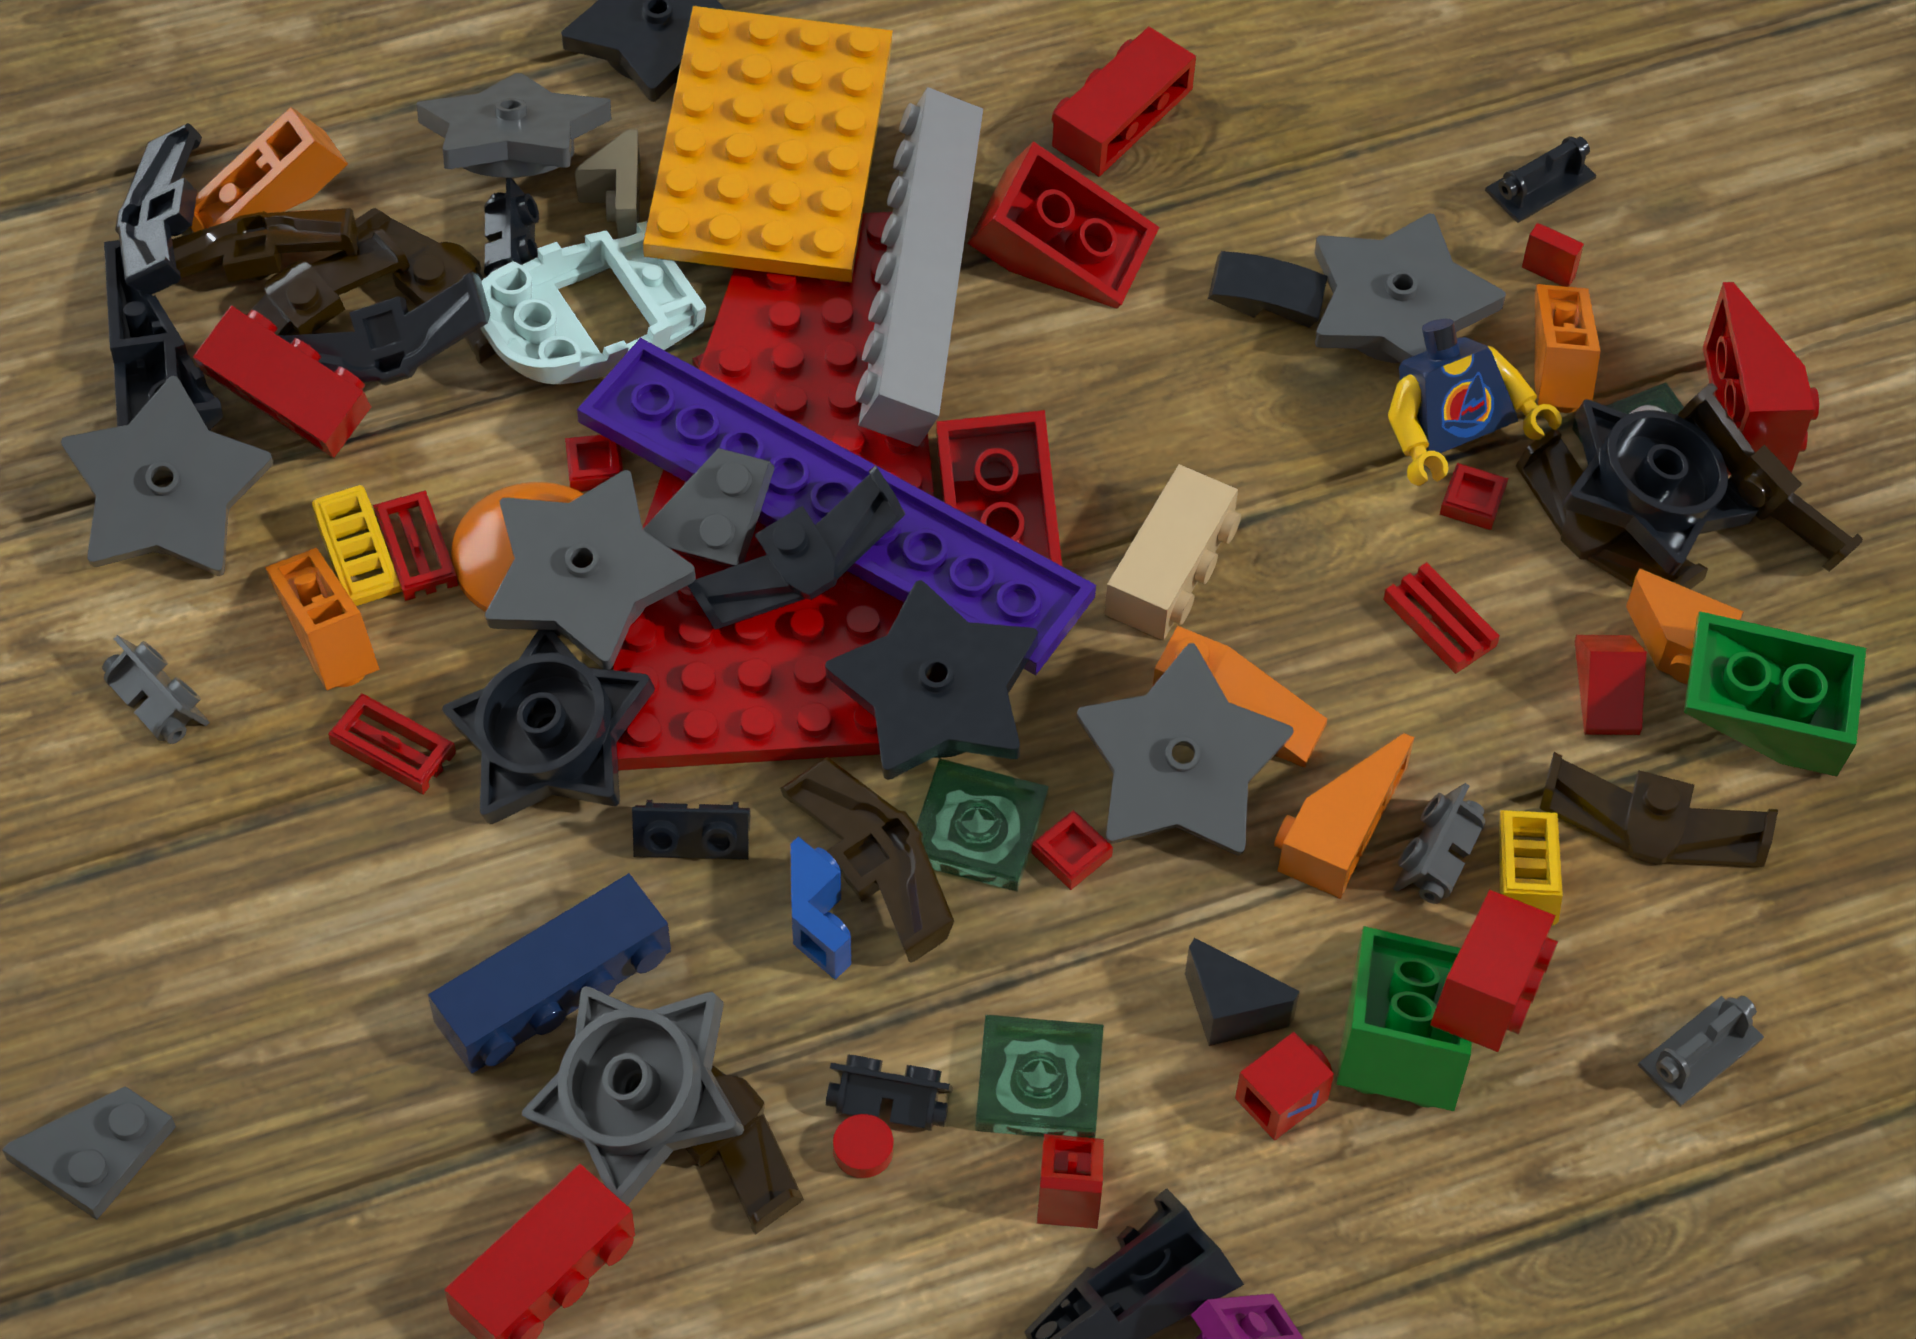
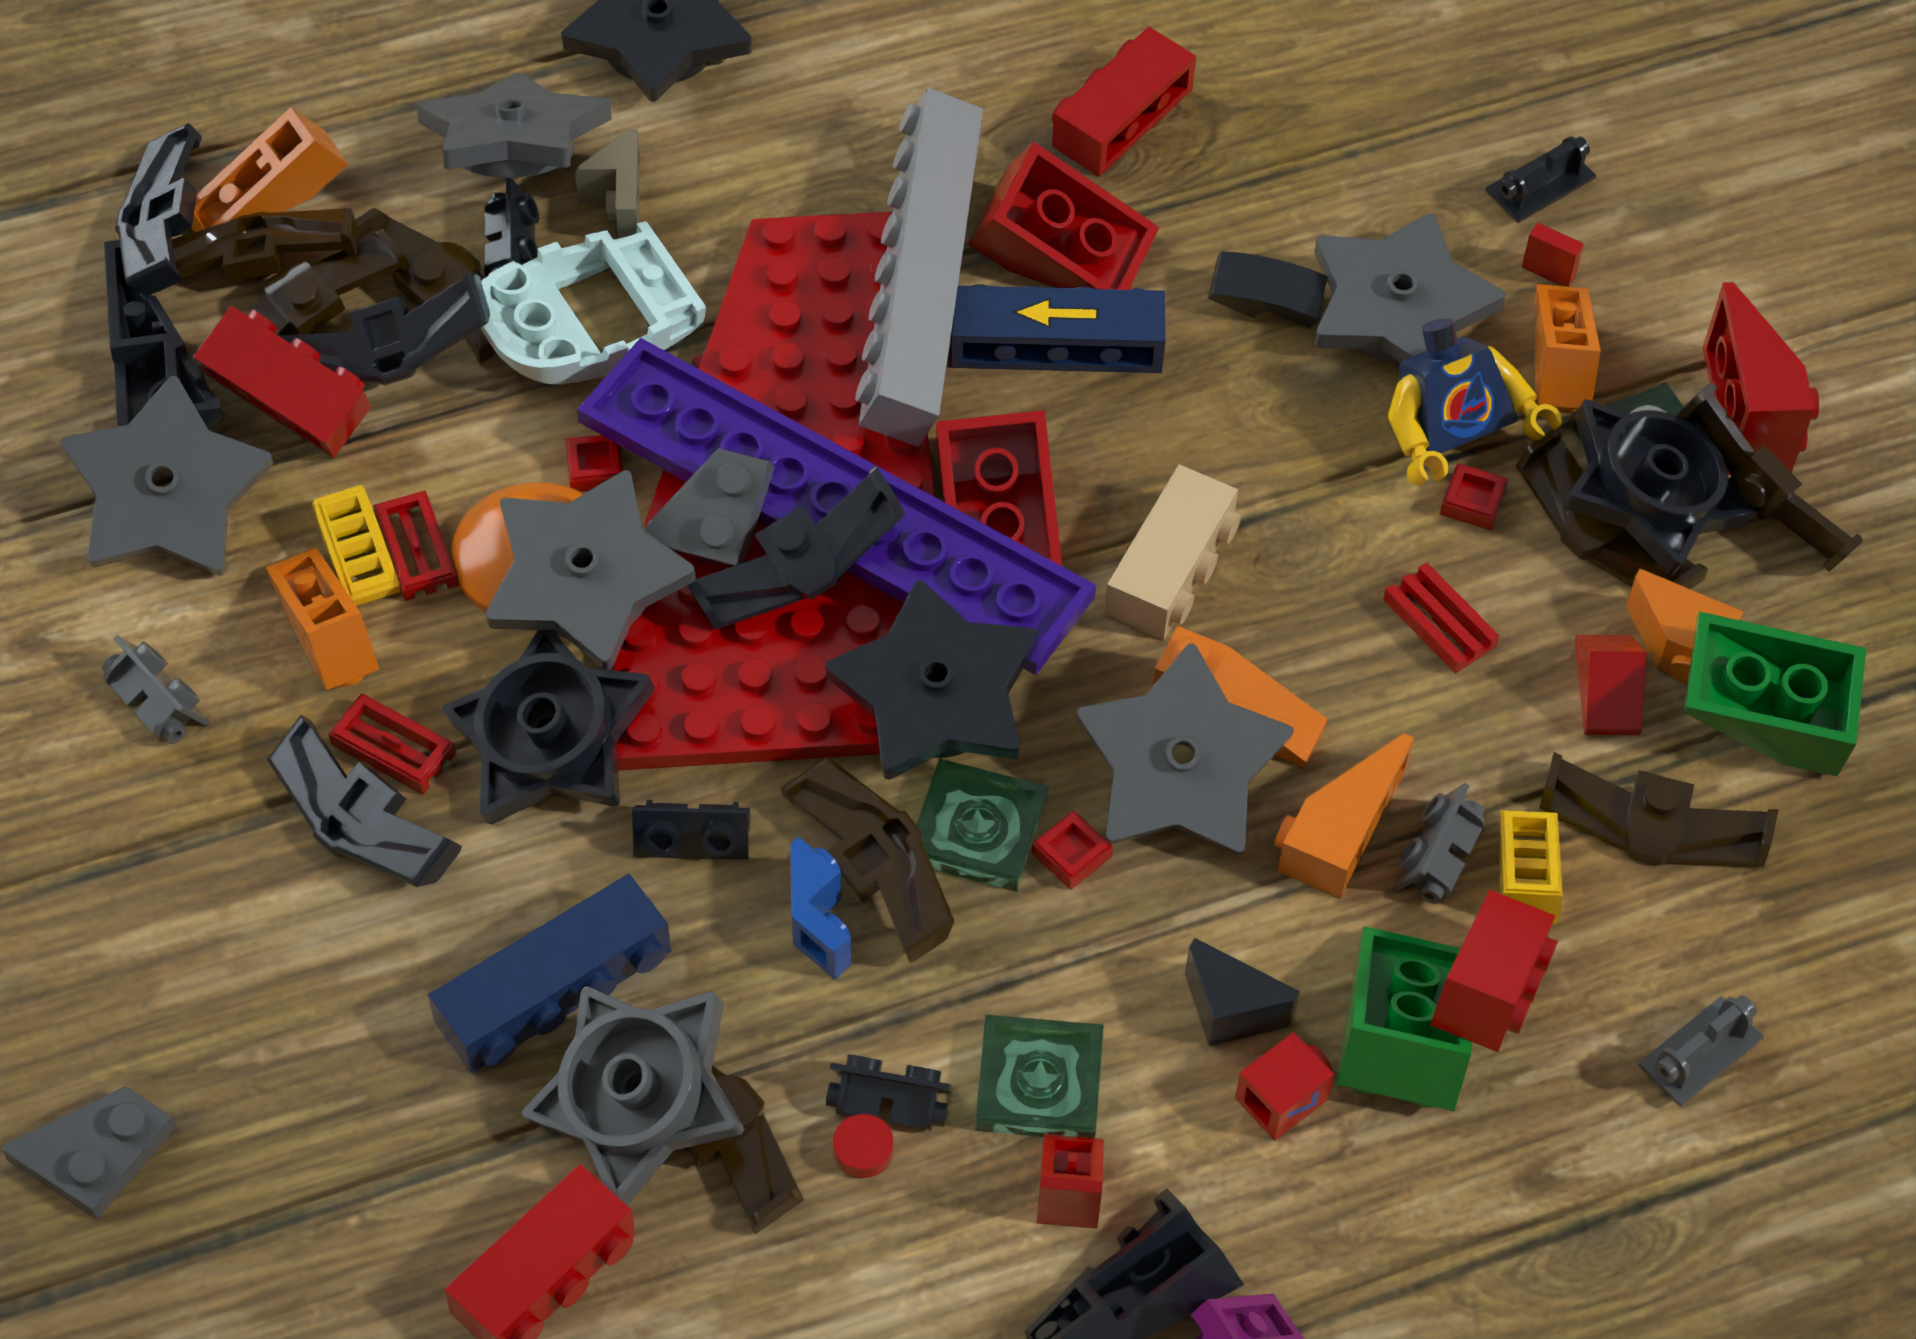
(357, 811): none -> black plate
(769, 144): light orange plate -> none
(1059, 329): none -> dark blue brick

